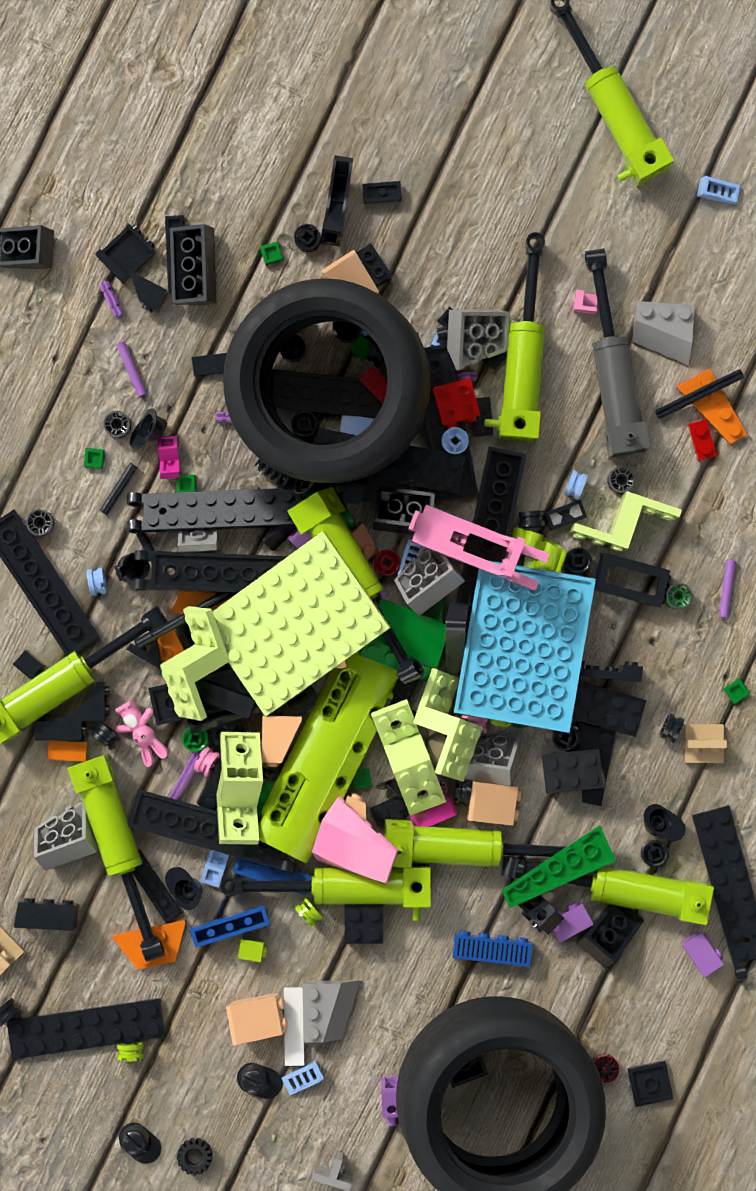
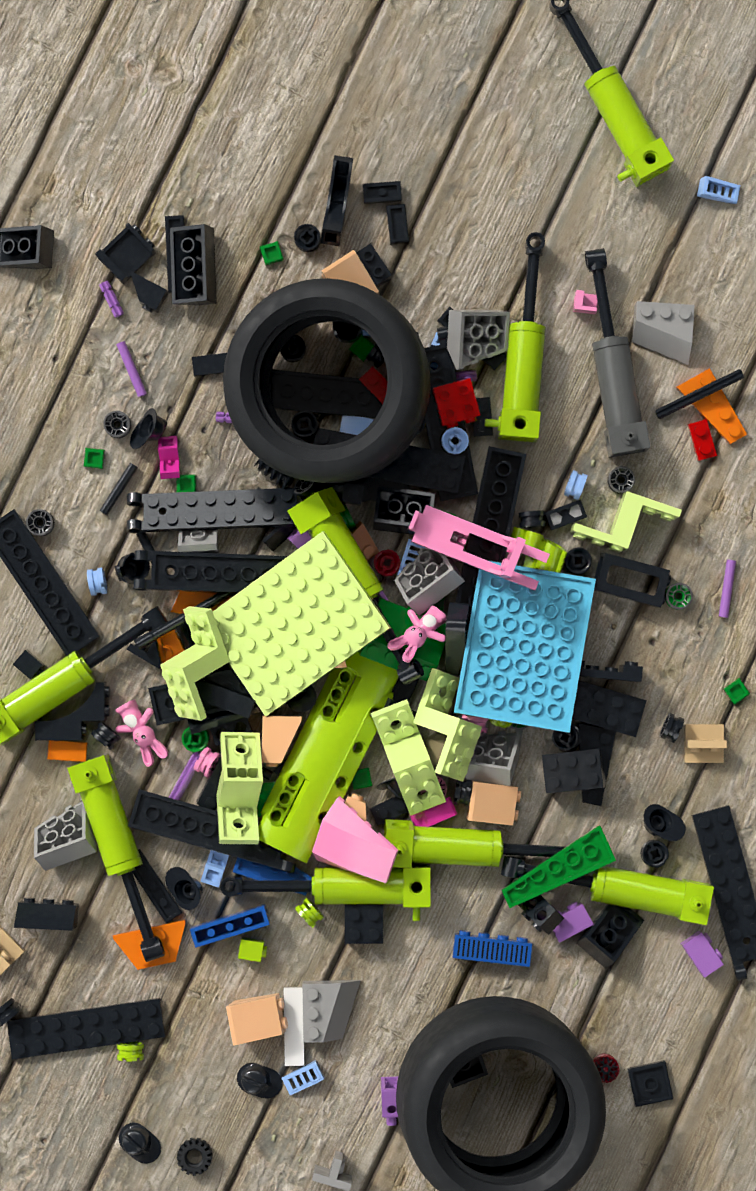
(397, 224): none -> black tile
(416, 635): none -> bright pink animal

